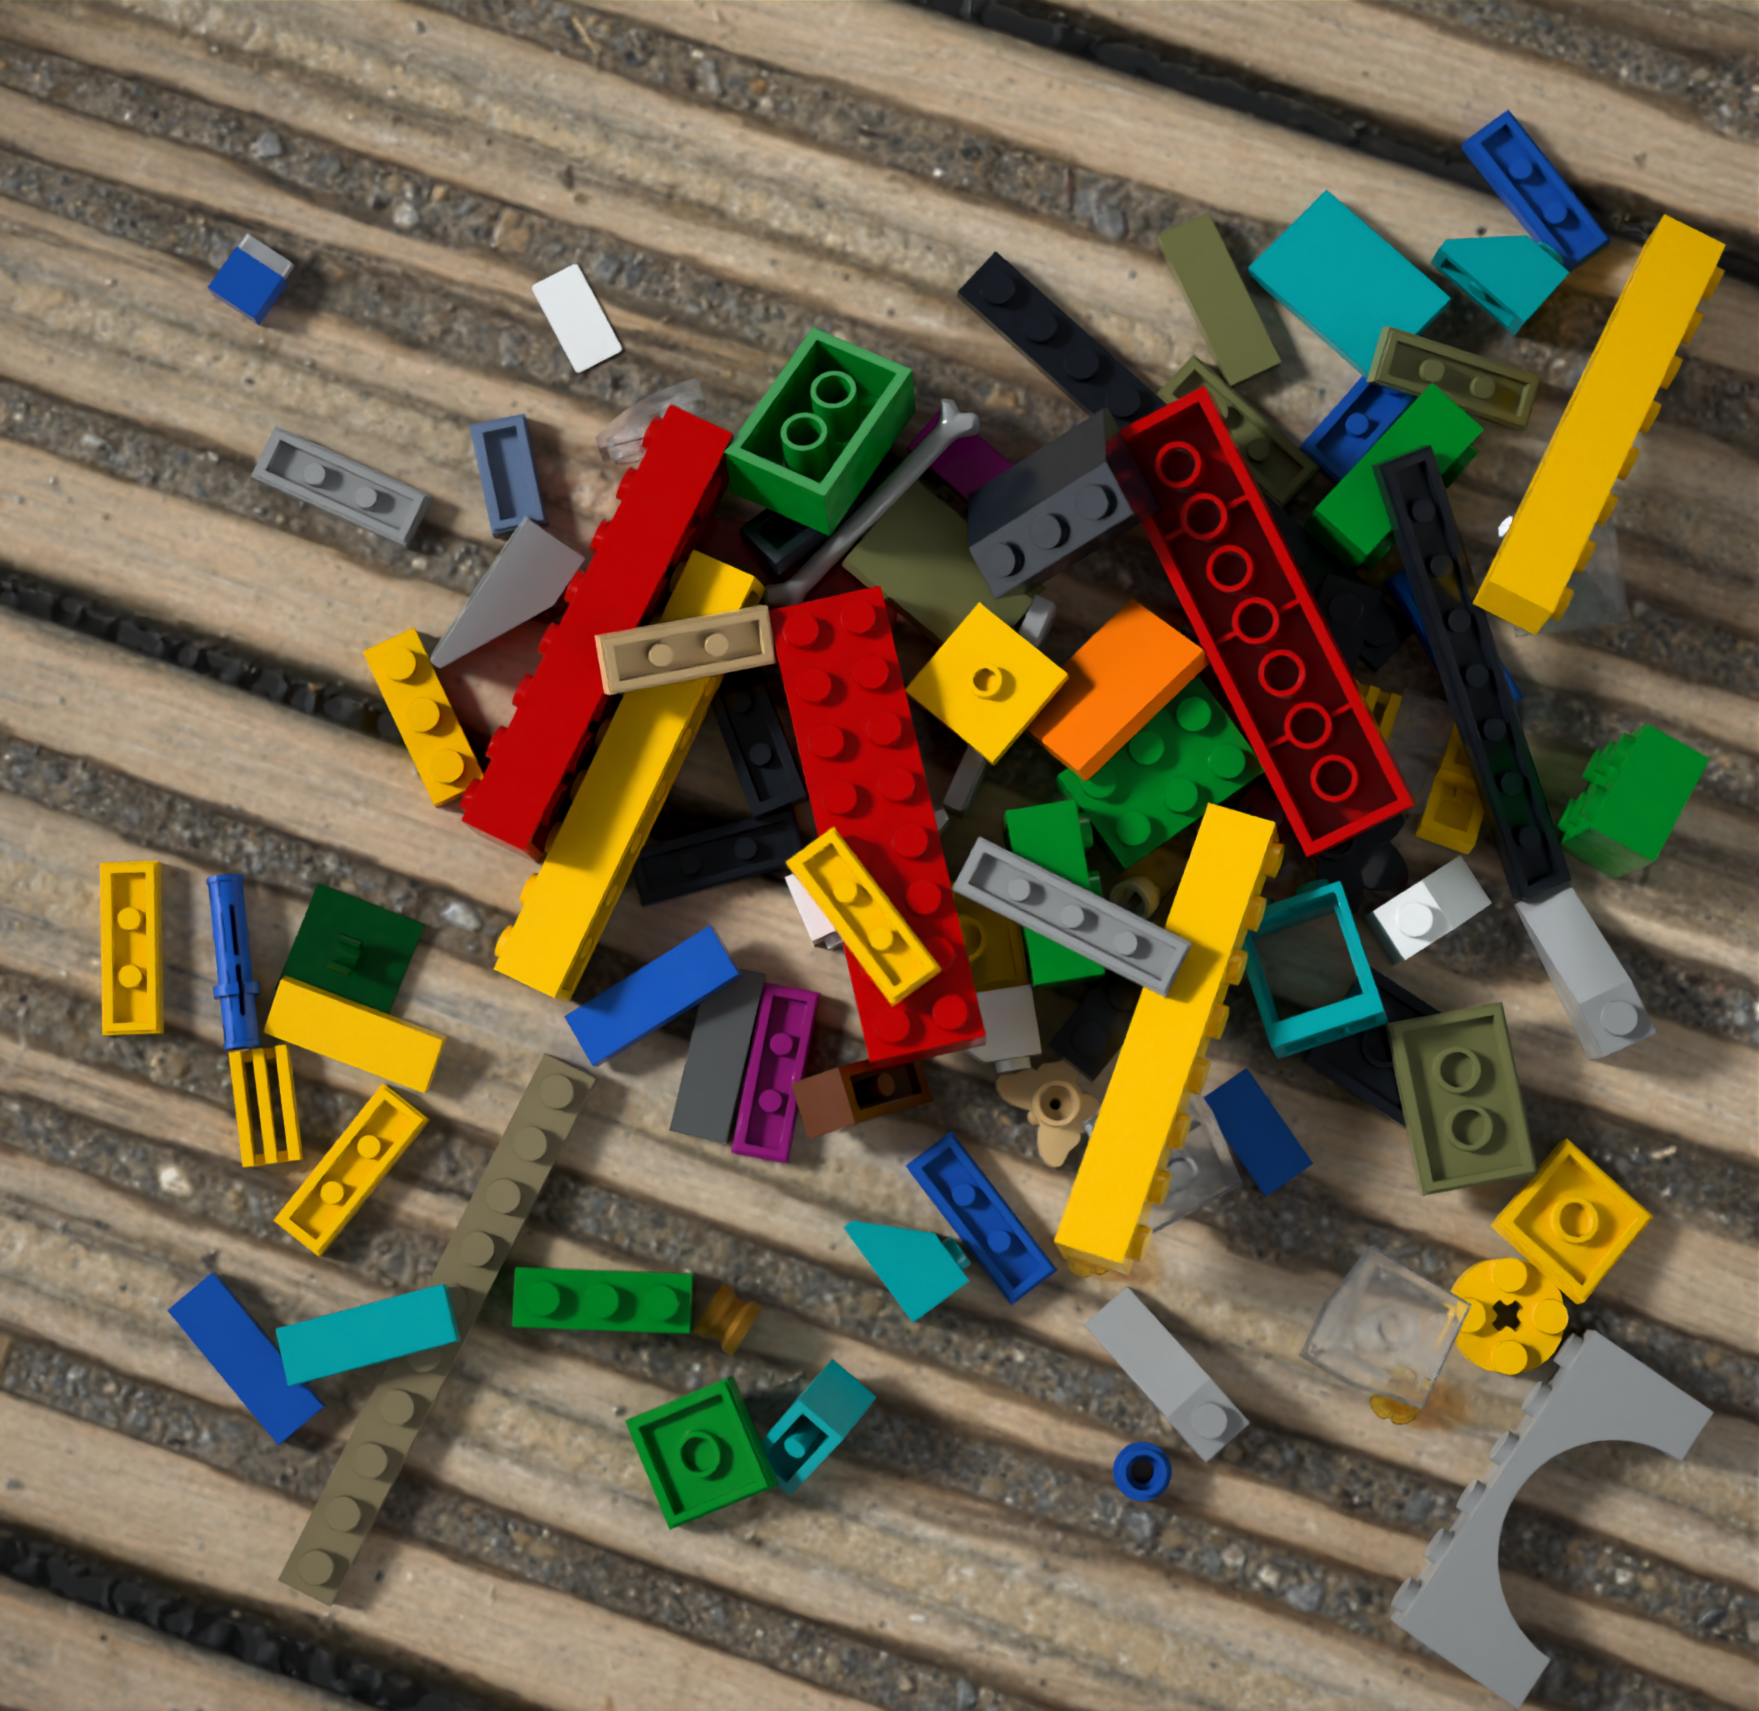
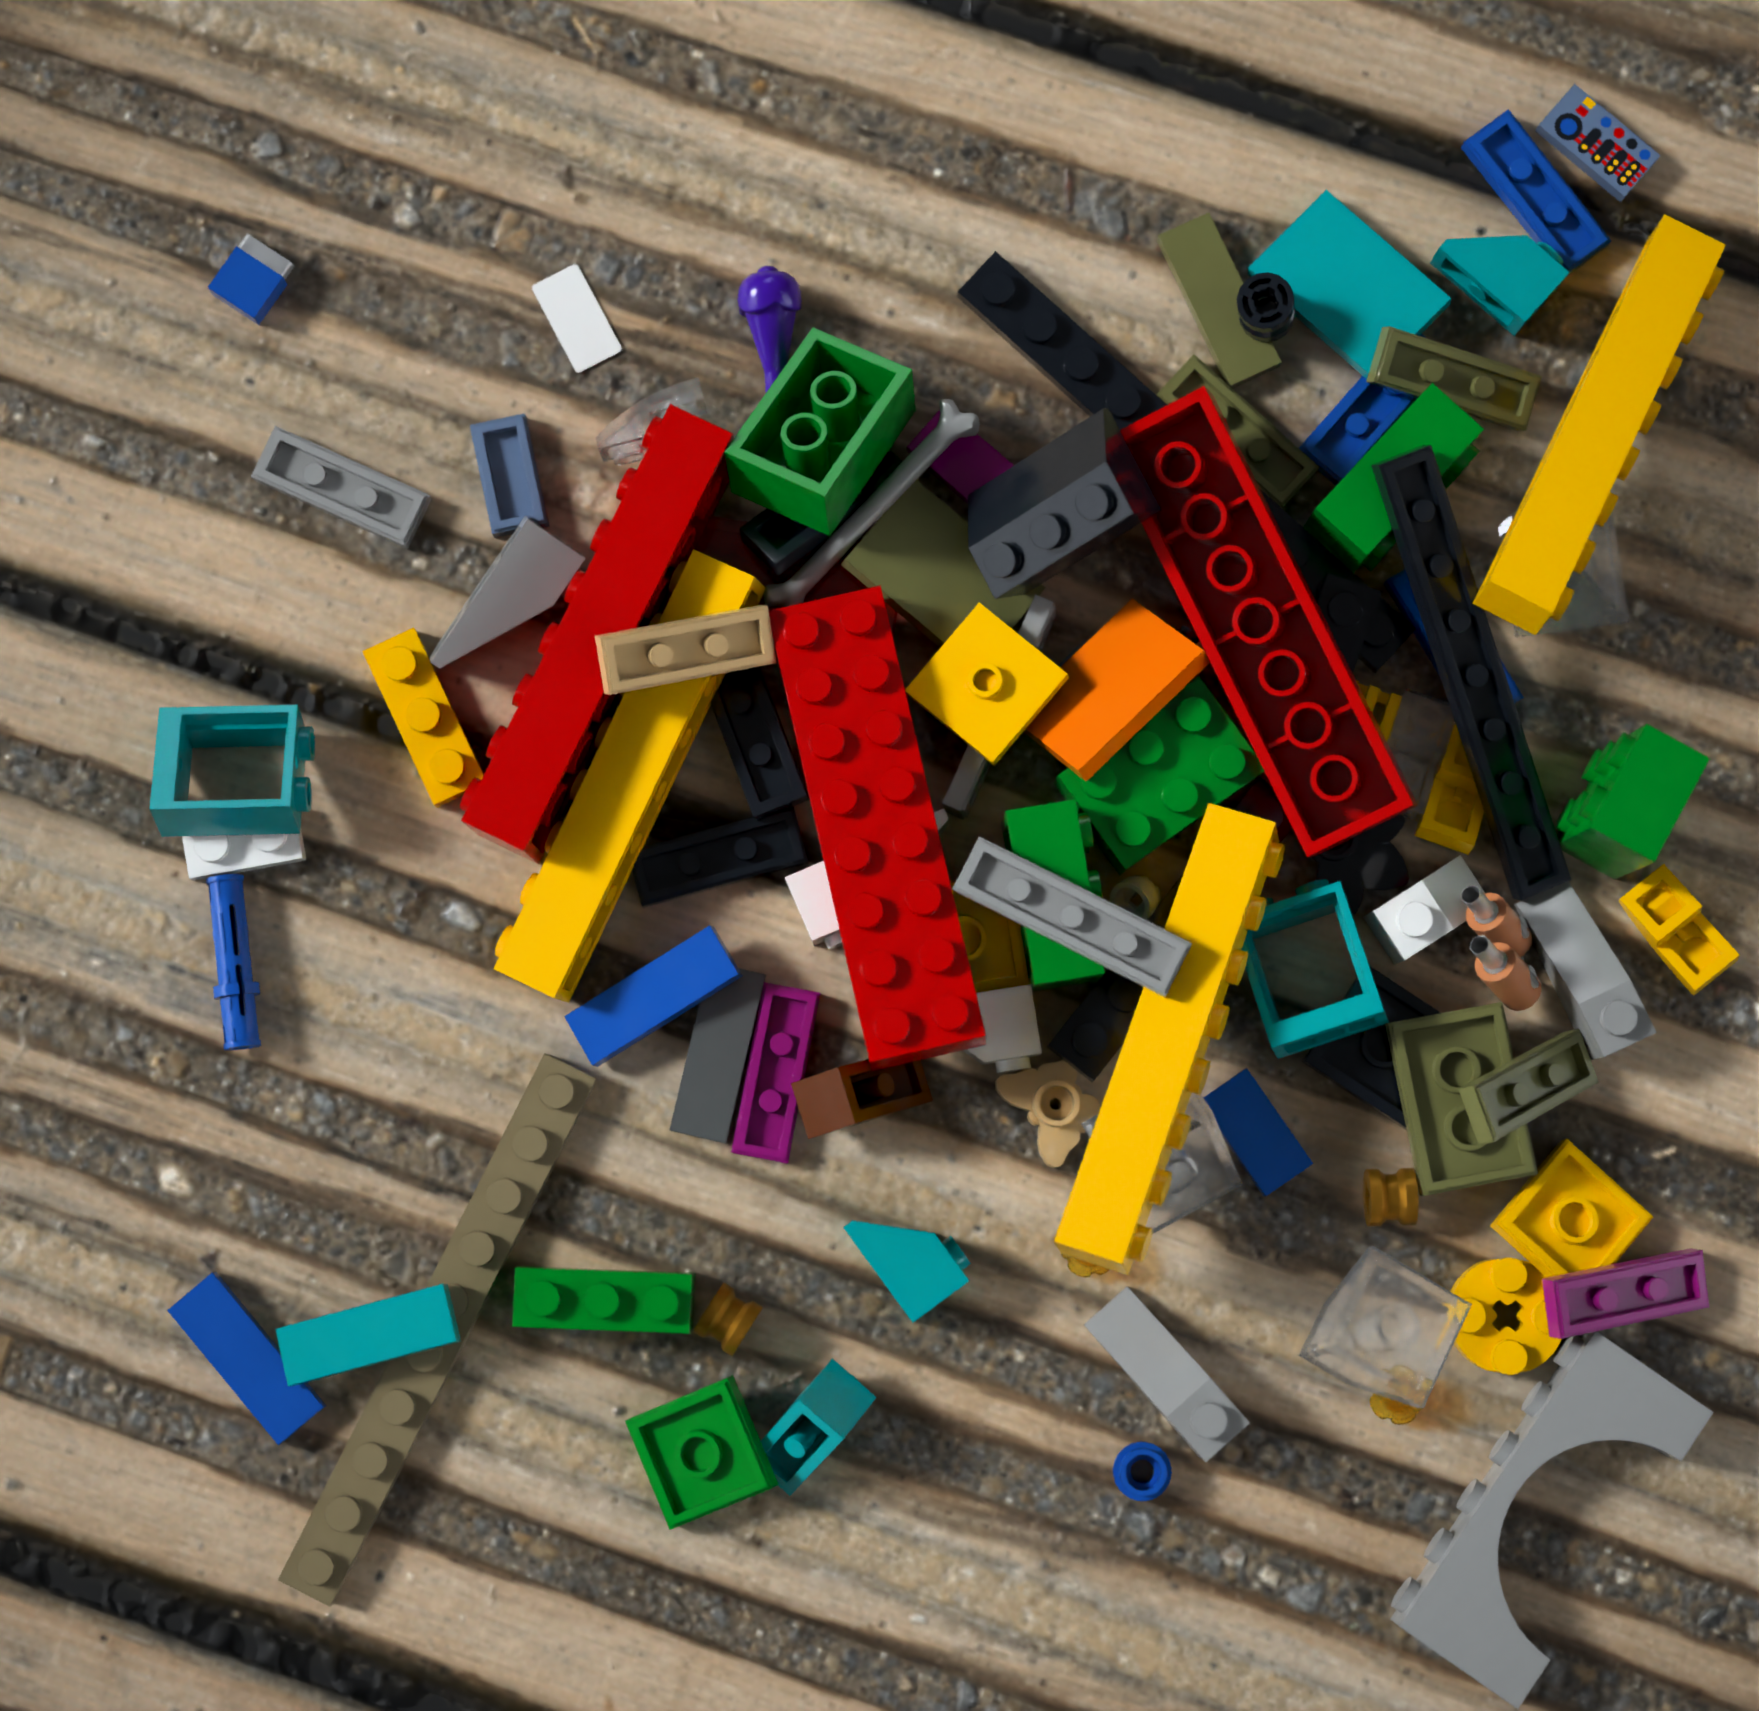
(131, 948): yellow tile -> none
(229, 726): none -> teal window
(240, 853): none -> white plate
(243, 1106): yellow tile -> none
(351, 1170): yellow tile -> none
(353, 949): dark green piece -> none
(354, 1034): yellow tile -> none
(770, 305): none -> dark purple piece
(863, 916): yellow tile -> none
(981, 1218): blue tile -> none
(1264, 318): none -> black wheel
(1390, 1197): none -> pearl gold wheel
(1500, 949): none -> nougat piece
(1528, 1086): none -> olive tile
(1597, 143): none -> tile
(1625, 1293): none -> magenta tile
(1678, 930): none -> yellow slope

